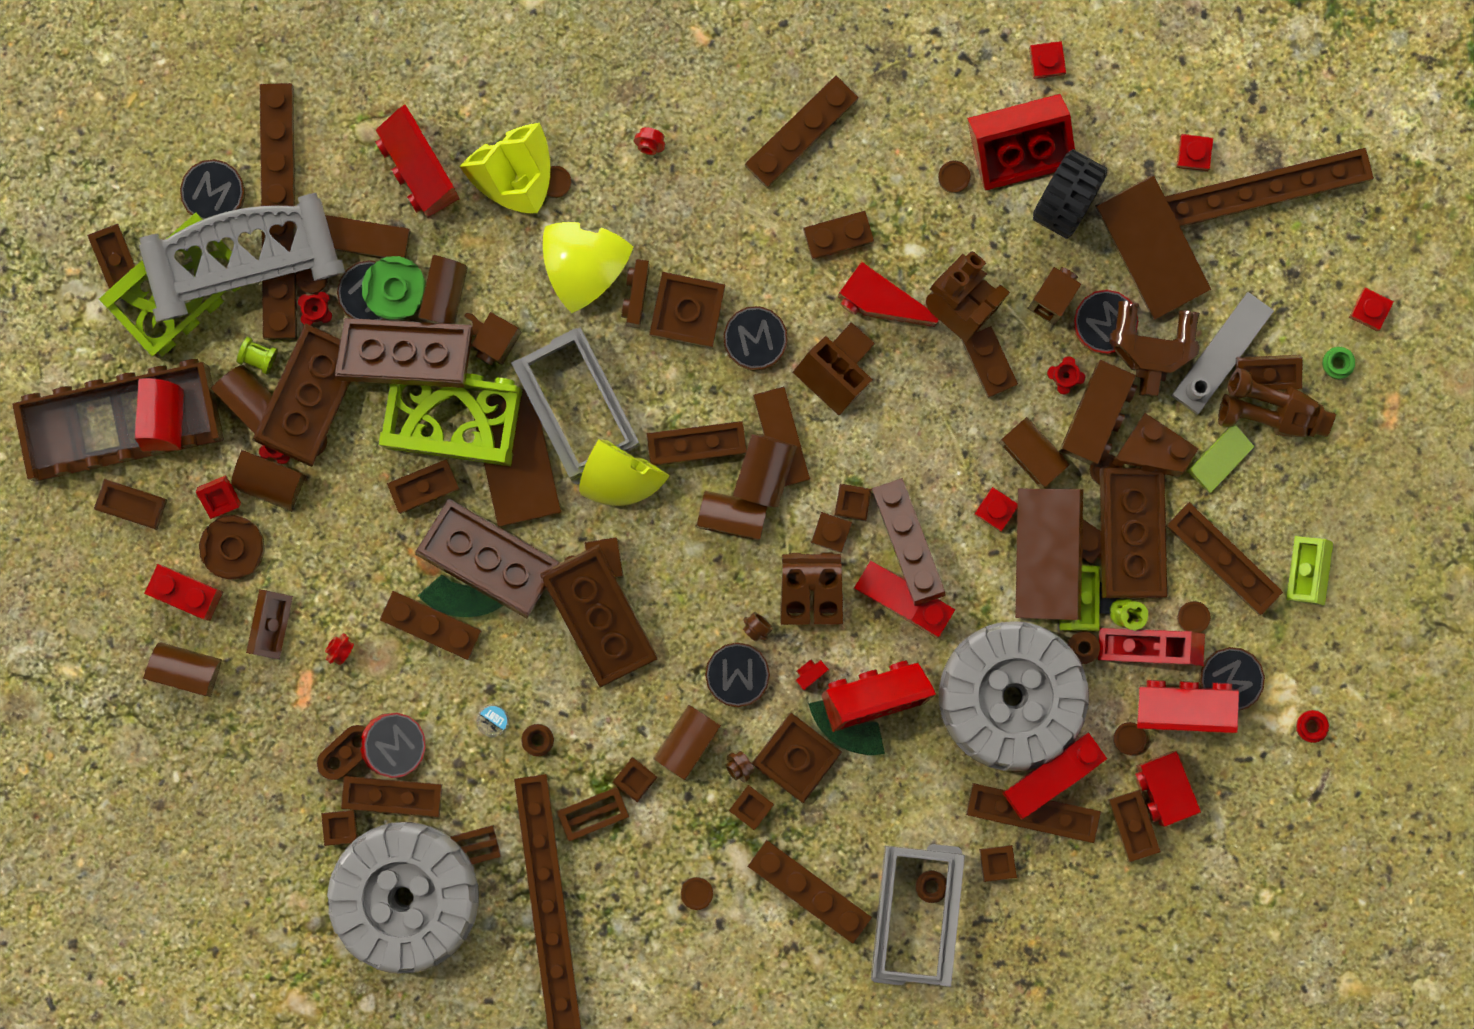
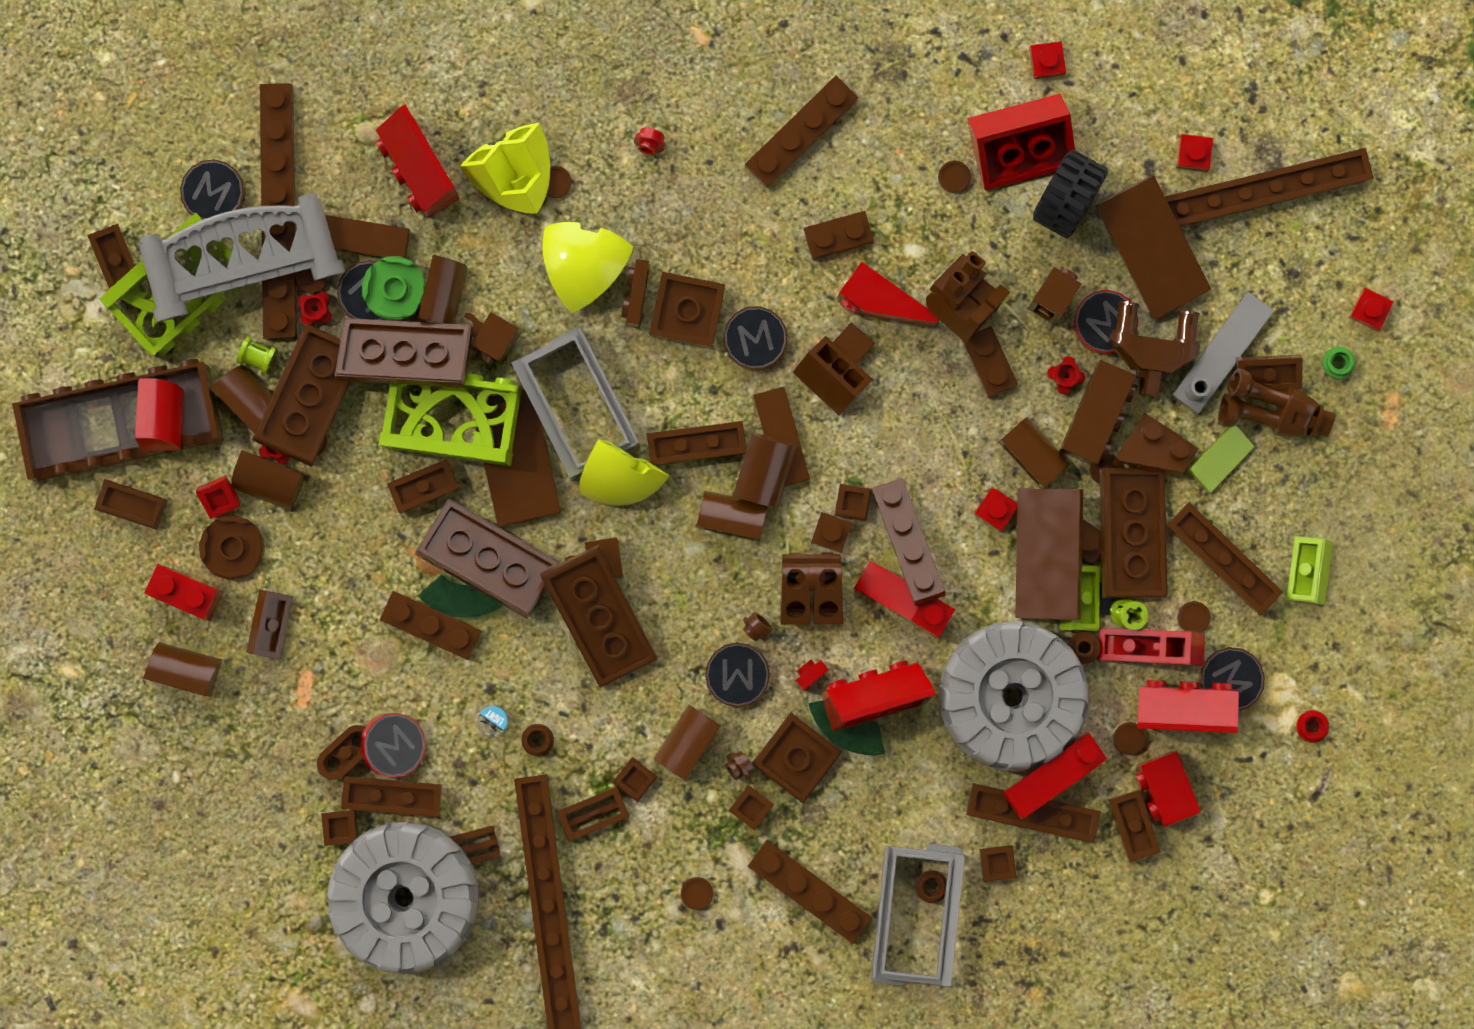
(339, 649): red plate -> none

